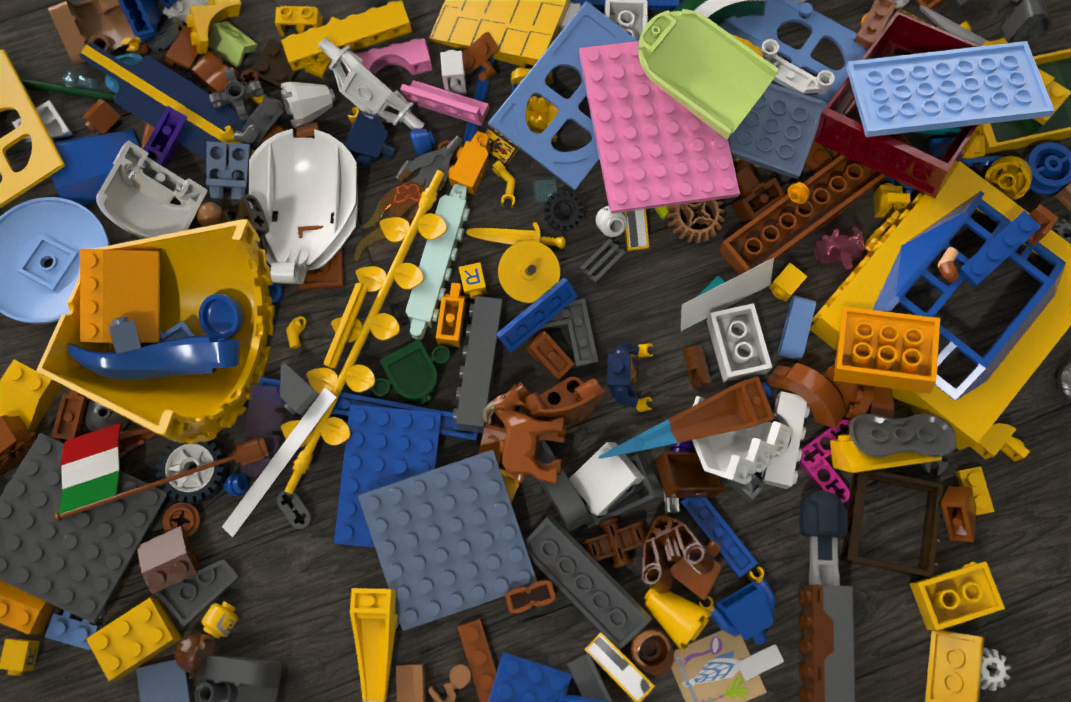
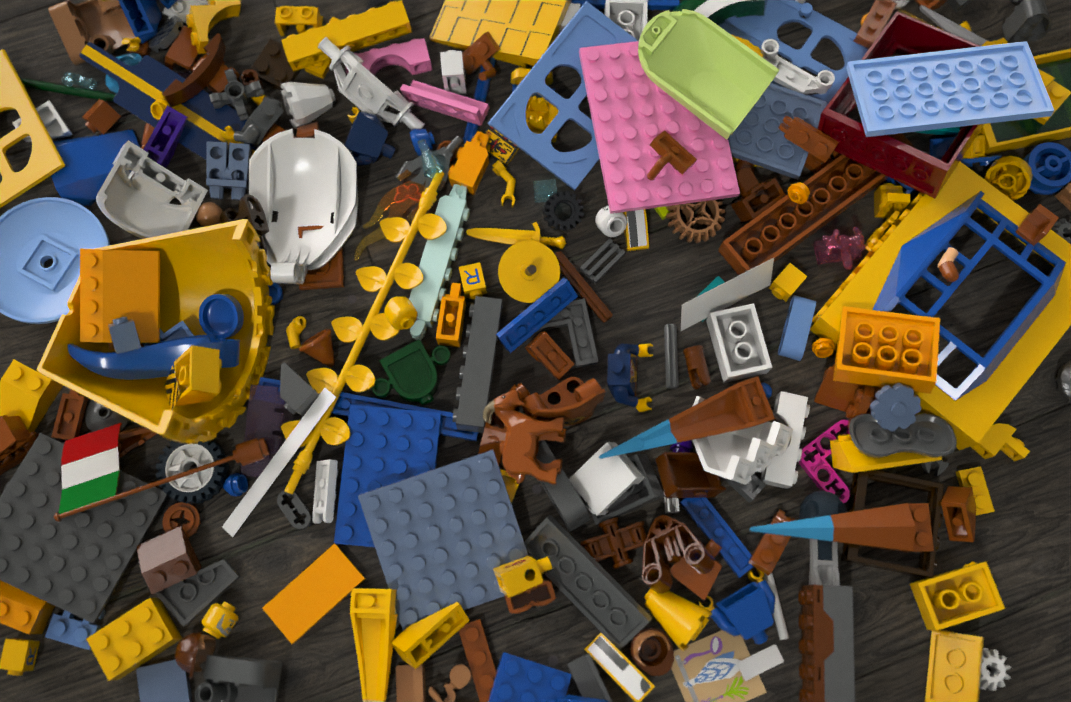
(158, 108): none -> yellow plate
(172, 388): none -> sticker
(181, 92): none -> reddish brown slope
(198, 375): none -> yellow slope
(230, 42): yellowish green panel -> none
(313, 593): none -> light orange tile
(320, 347): none -> dark orange hat
(324, 491): none -> white hinge
(345, 325): yellow axle -> none
(400, 313): none -> yellow head
(429, 634): none -> yellow slope
(430, 163): none -> clear light blue cone
(512, 578): none -> yellow torso
(583, 288): none -> reddish brown axle
(671, 153): none -> dark orange plate
(671, 356): none -> dark grey axle
(770, 546): none -> dark orange plate
(778, 614): none -> white bar
(808, 137): none -> dark orange hinge
(814, 389): dark orange arch -> none
(823, 347): none -> light orange plate
(890, 527): none -> dark orange plate
(895, 406): none -> sand blue plant
(999, 249): blue plate -> none

